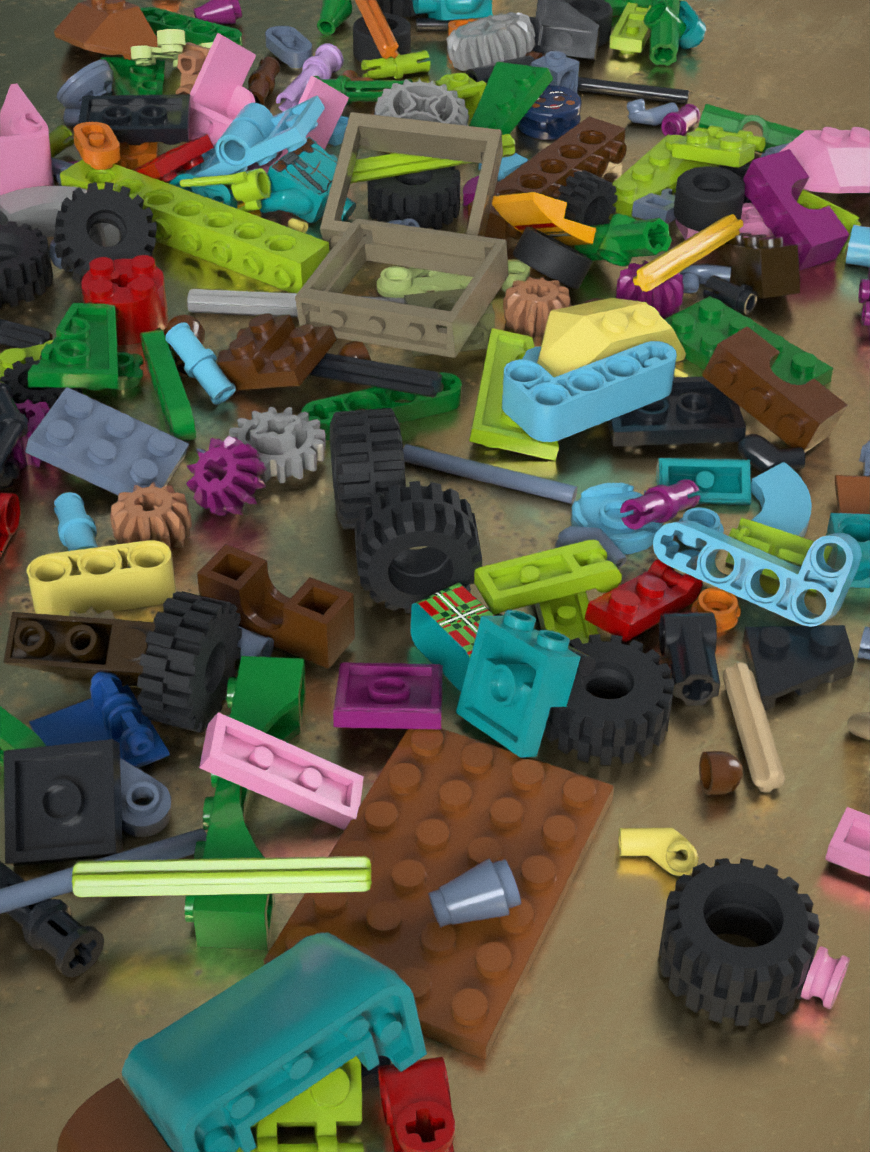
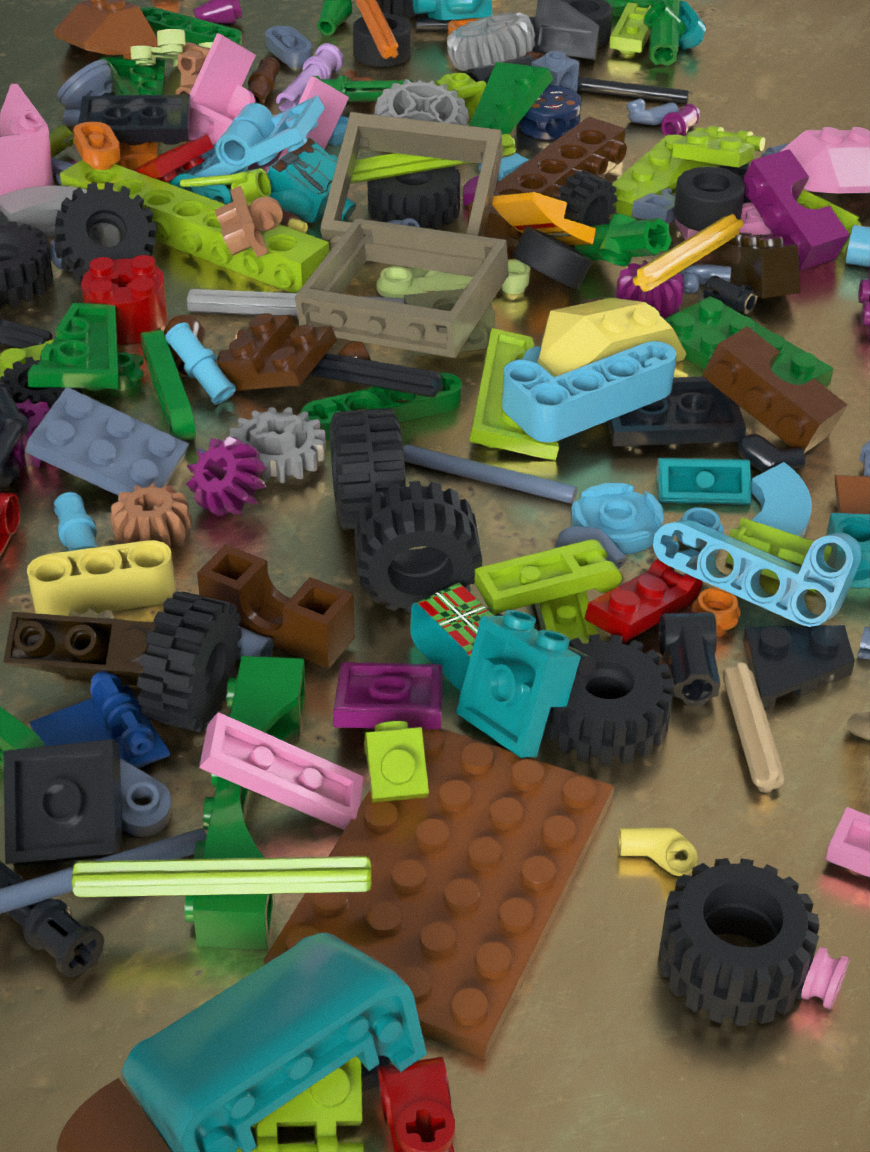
(244, 224): none -> nougat hips
(396, 762): none -> lime bracket
(397, 66): lime pin -> none
(476, 895): sand blue cone -> none
(530, 302): nougat gear -> none
(660, 504): magenta pin -> none
(719, 772): reddish brown hinge -> none
(733, 122): green piece -> none

